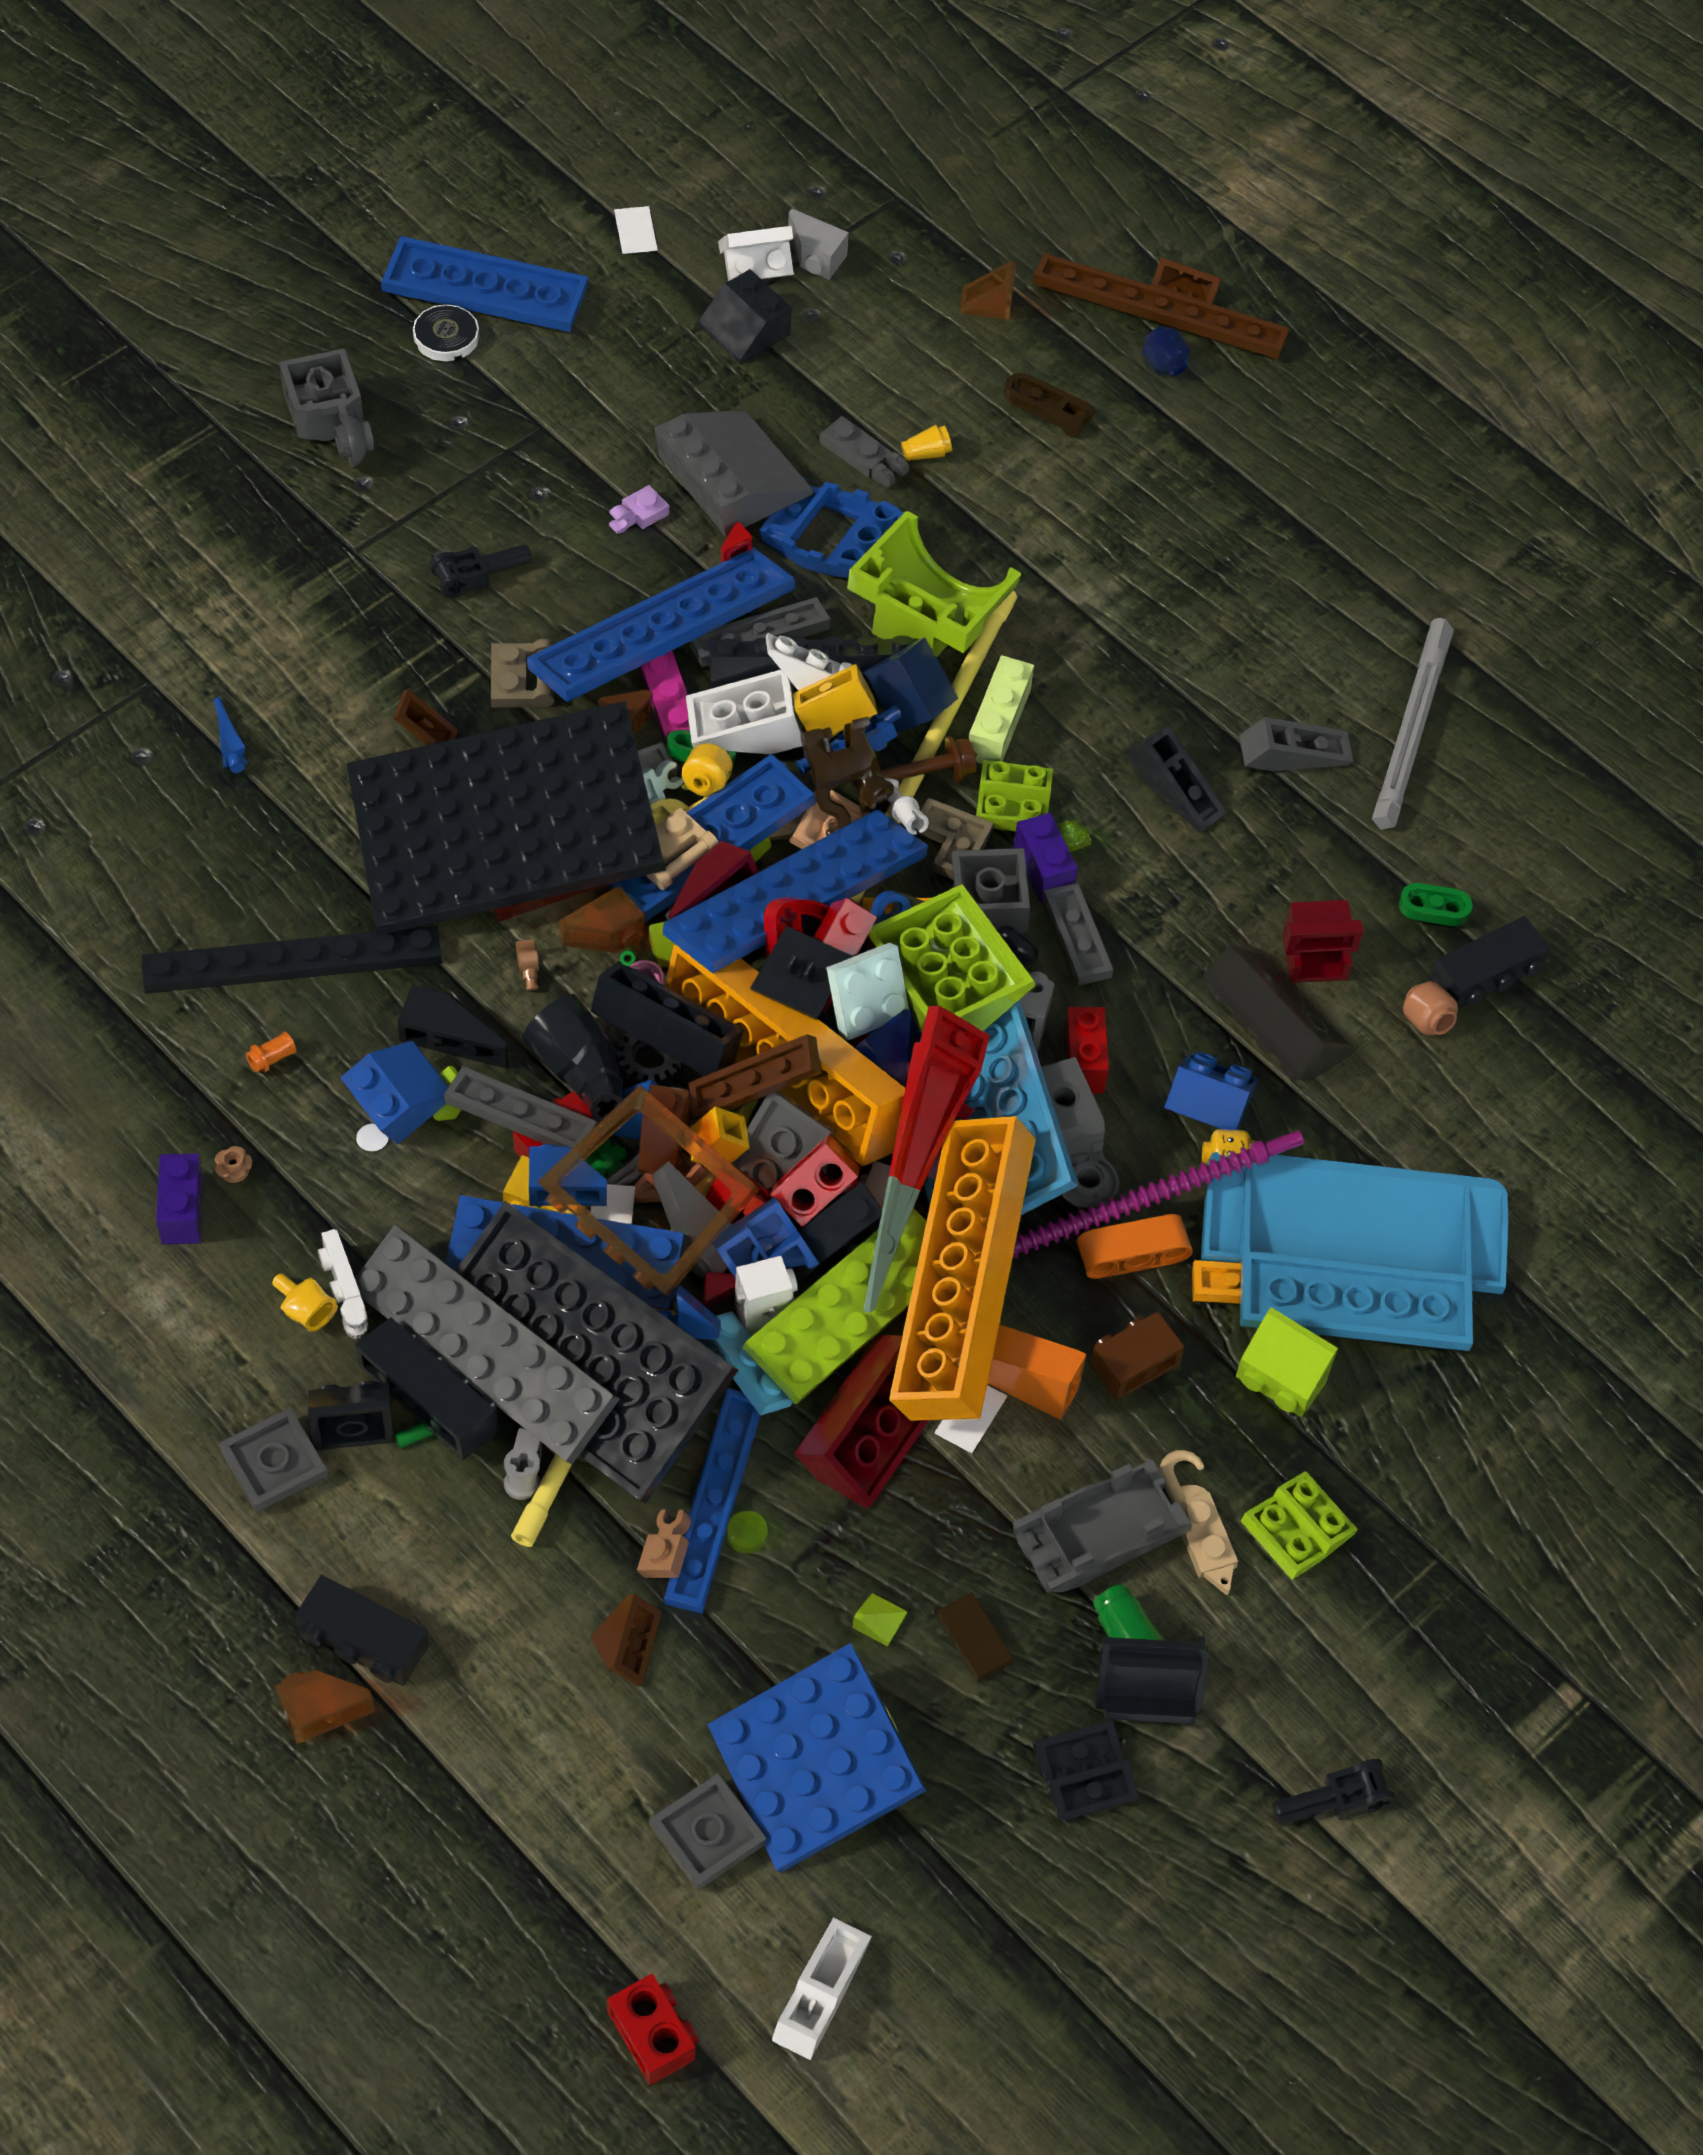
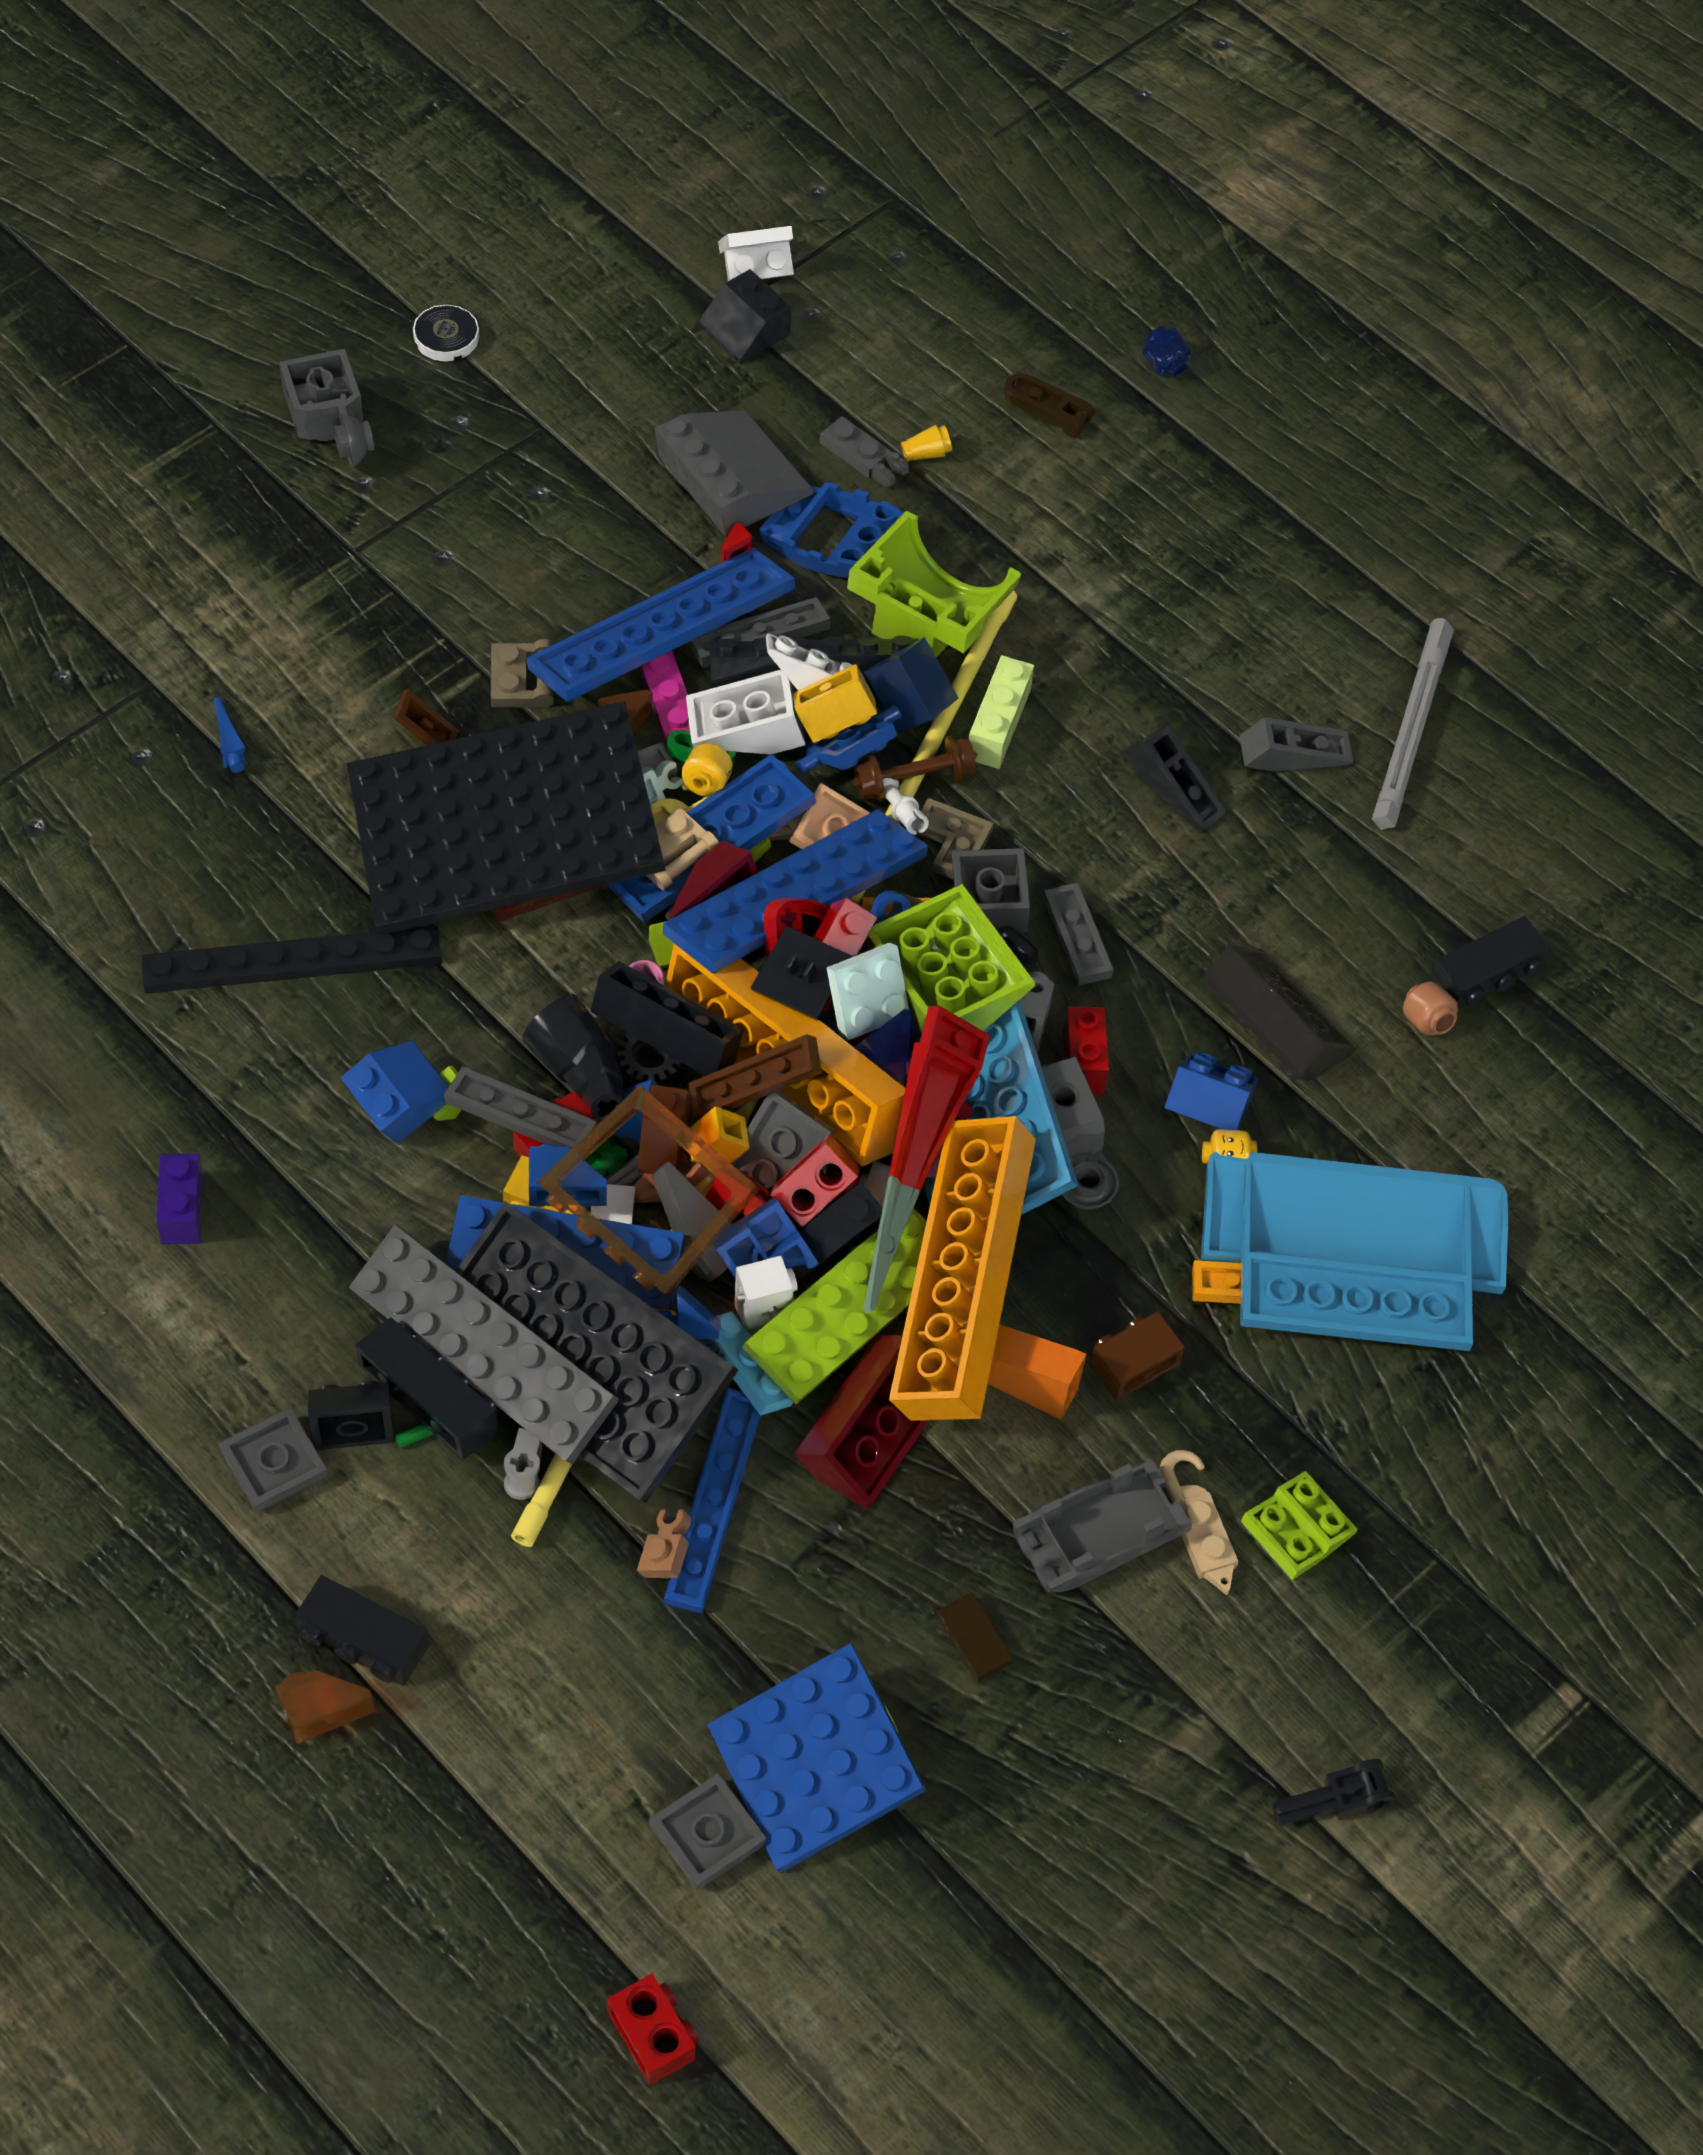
(235, 1172): medium nougat plate -> none
(270, 1052): orange pin -> none
(306, 1302): yellow piece -> none
(344, 1287): white hinge -> none
(371, 1138): white sticker -> none
(445, 1026): black slope -> none
(471, 571): black connector -> none
(485, 284): blue plate -> none
(528, 963): medium nougat piece -> none
(604, 924): clear orange slope -> none
(627, 961): green piece -> none
(628, 1638): reddish brown slope -> none
(635, 230): white sticker -> none
(640, 508): lavender plate -> none
(717, 1288): dark red slope -> none
(747, 1532): clear neon green tile -> none
(817, 244): light grey slope -> none
(821, 1988): white slope -> none
(842, 766): dark brown animal -> none
(879, 1619): lime slope -> none
(968, 1432): white sticker -> none
(990, 294): clear orange slope -> none
(1012, 793): lime slope -> none
(1046, 854): dark purple brick -> none
(1074, 835): clear neon green plate -> none
(1085, 1771): black slope -> none
(1124, 1615): green plant -> none
(1134, 1246): orange beam -> none
(1152, 1679): black piece -> none
(1161, 306): reddish brown plate -> none
(1186, 281): reddish brown slope -> none
(1257, 1153): magenta hose -> none
(1286, 1363): lime slope -> none
(1320, 940): dark red plate -> none
(1435, 903): green plate -> none

